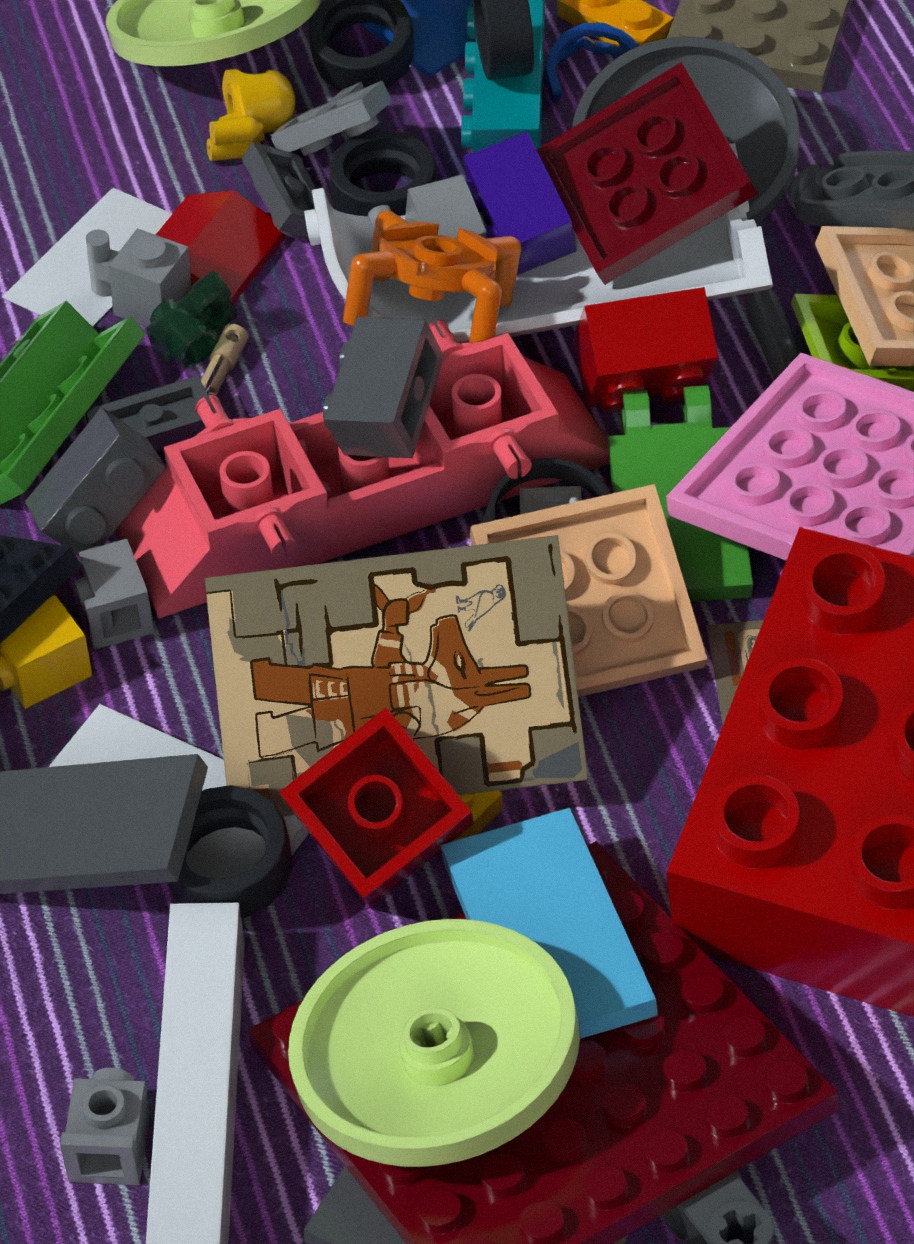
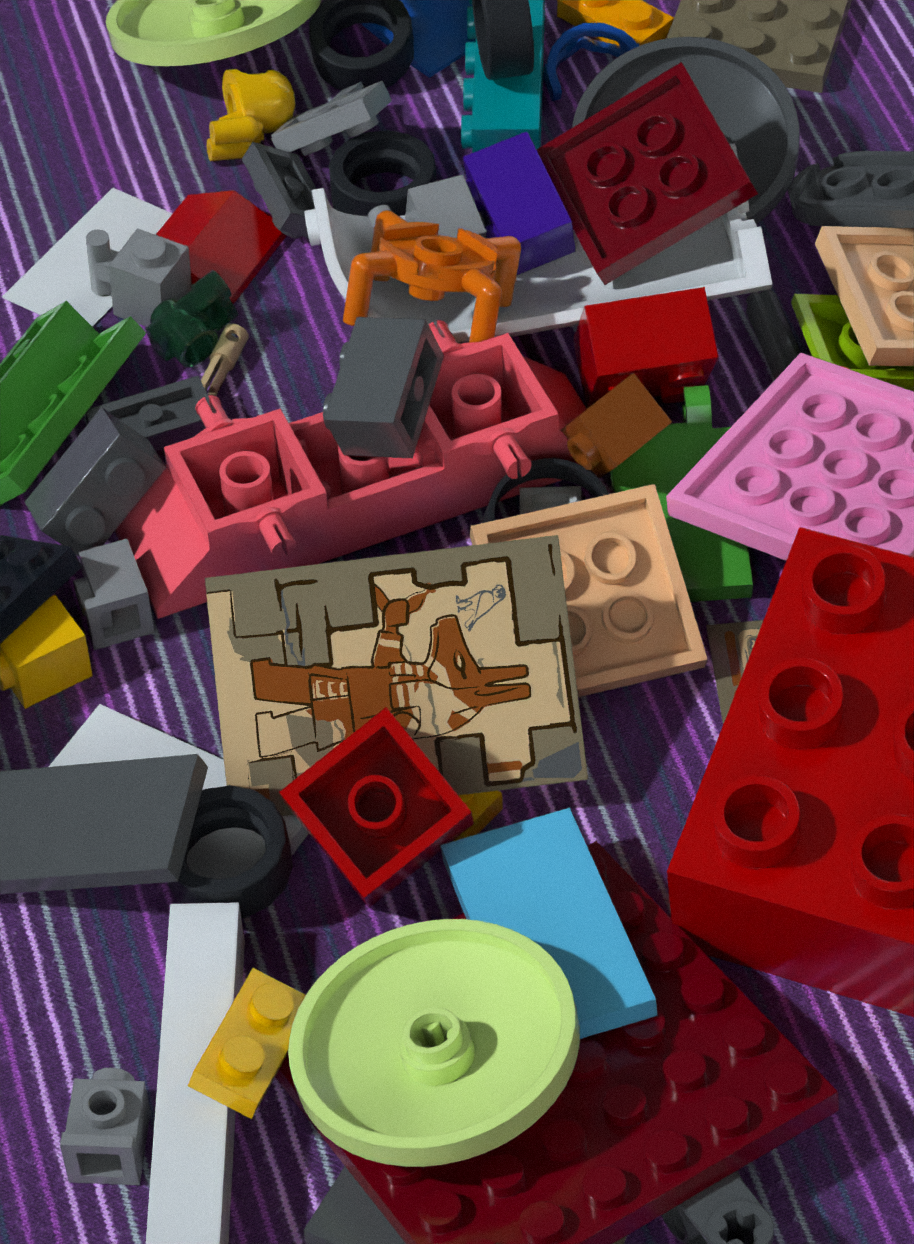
(248, 1044): none -> yellow plate
(615, 427): none -> dark orange brick

